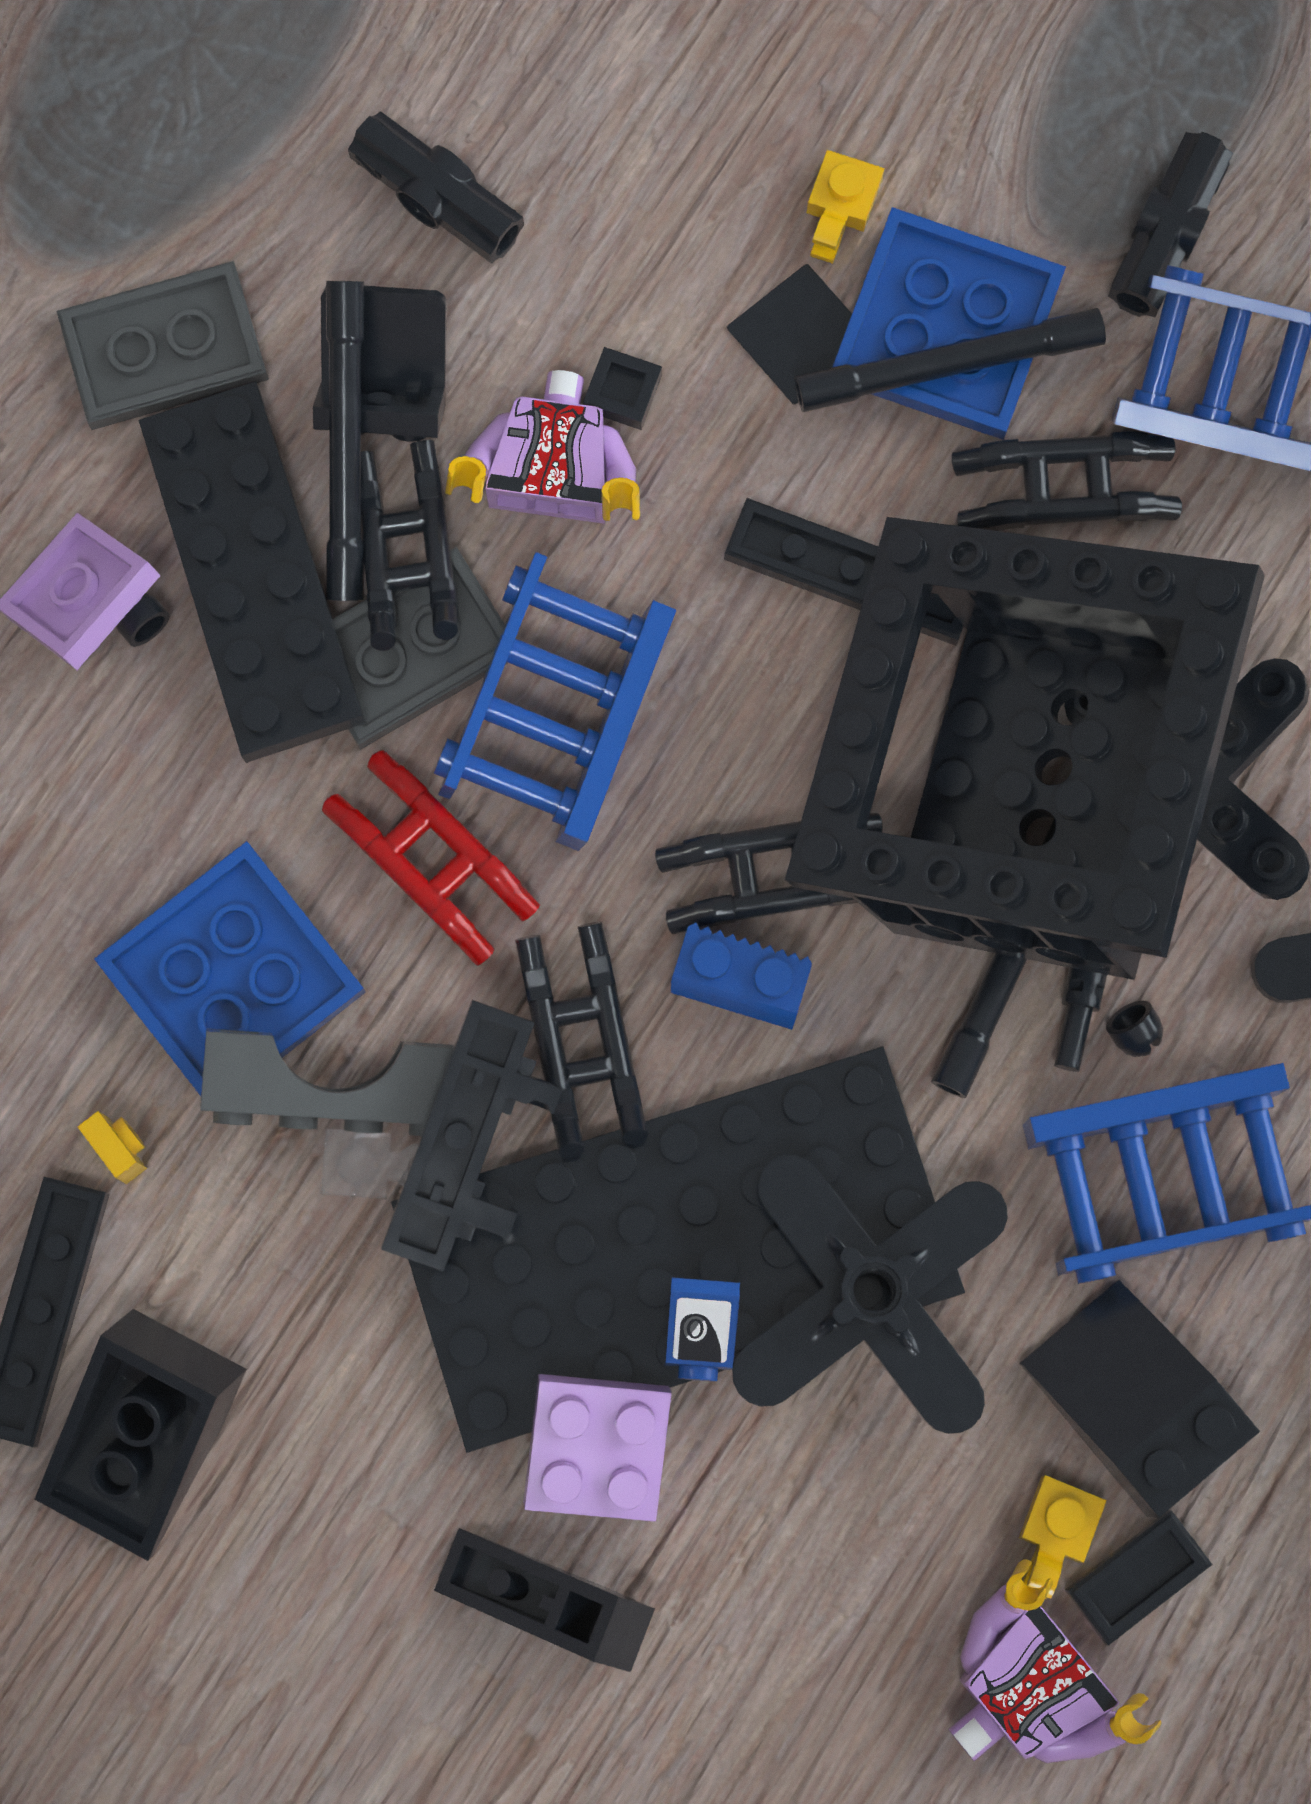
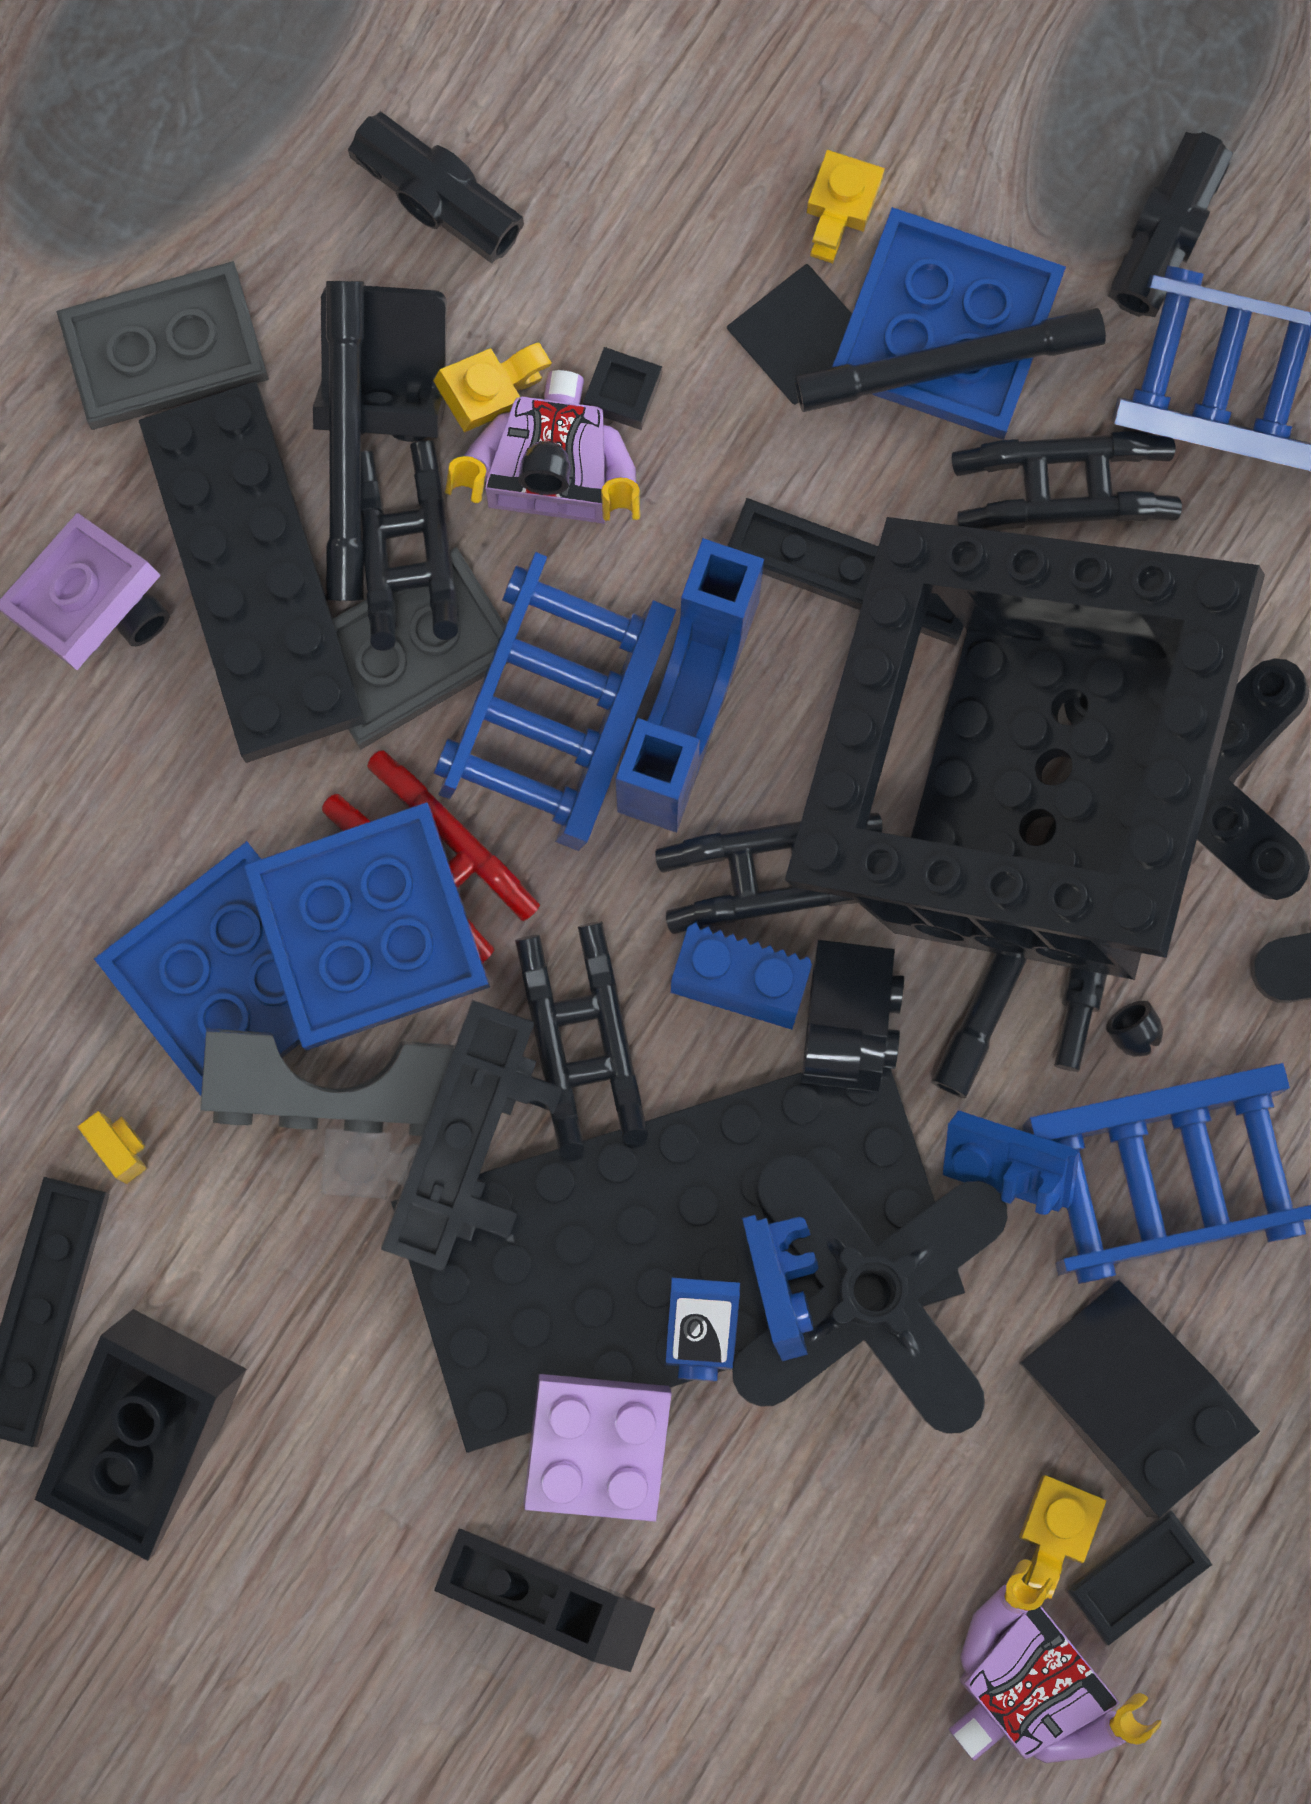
(366, 926): none -> blue plate
(484, 387): none -> yellow plate
(545, 468): none -> black hinge
(711, 633): none -> blue arch
(785, 1312): none -> blue plate
(850, 1016): none -> black hinge
(1011, 1162): none -> blue plate

